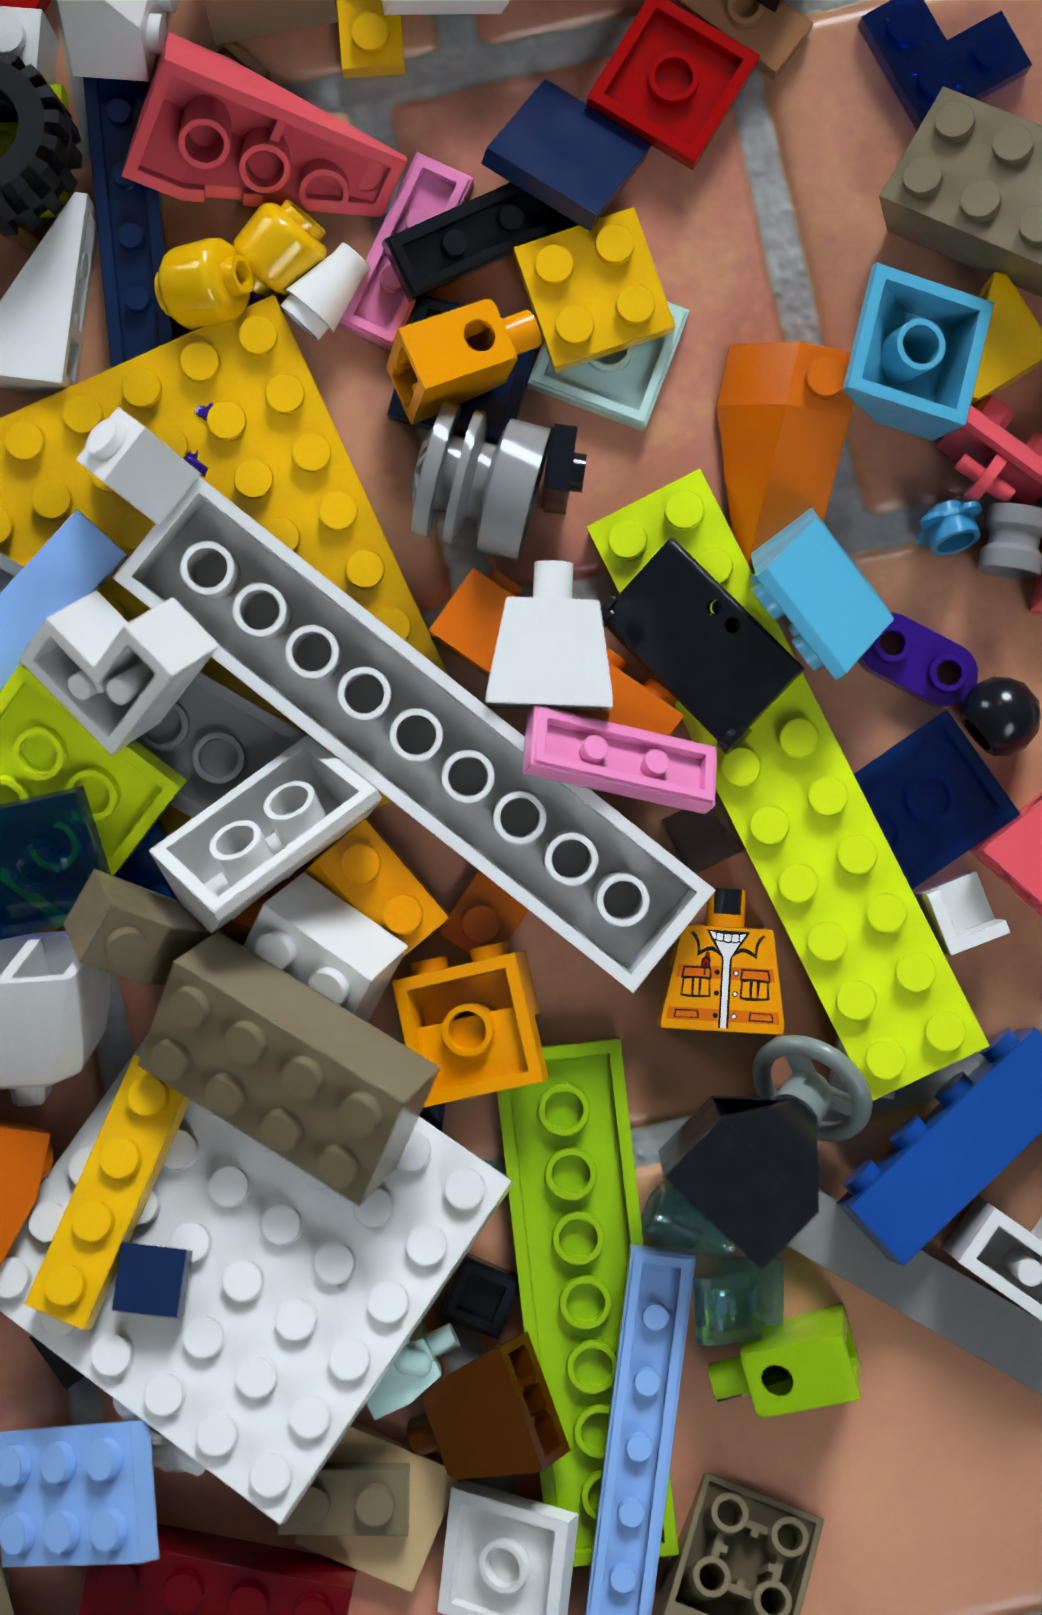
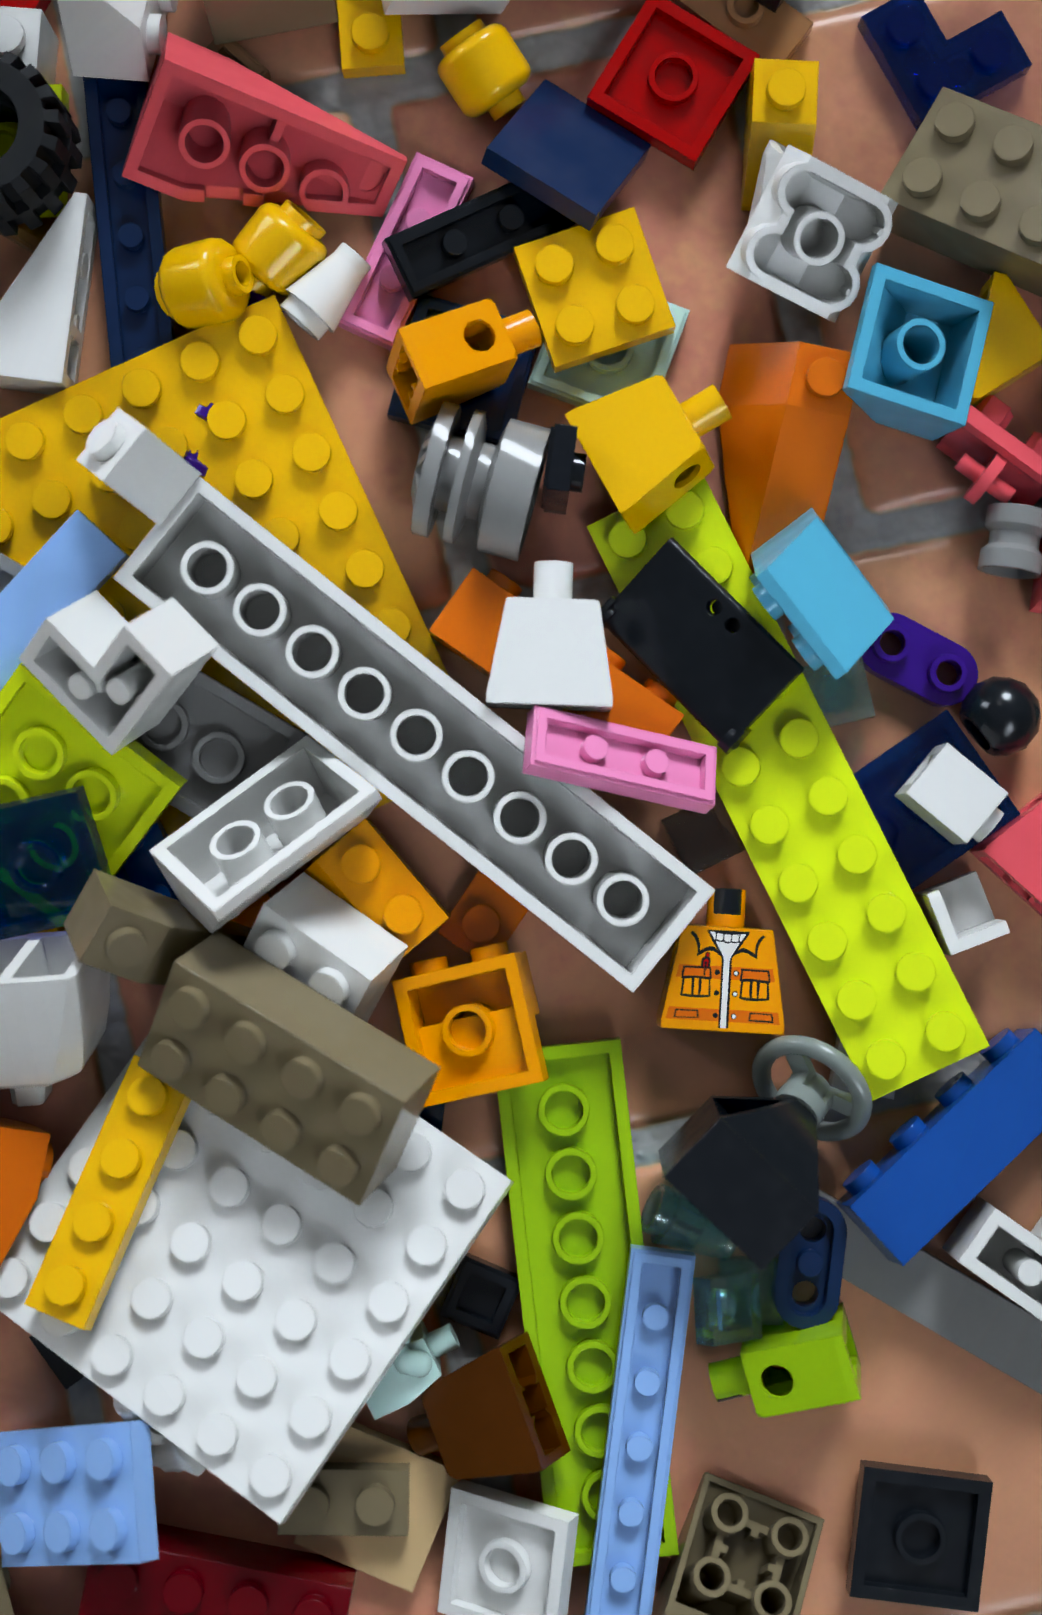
(152, 1280): dark blue tile -> none
(484, 70): none -> yellow head
(648, 444): none -> yellow torso
(777, 108): none -> yellow slope
(810, 231): none -> white piece
(816, 1261): none -> dark blue plate
(842, 699): none -> clear light blue plate
(919, 1536): none -> black plate
(950, 527): dark azure plate -> none
(953, 796): none -> white brick

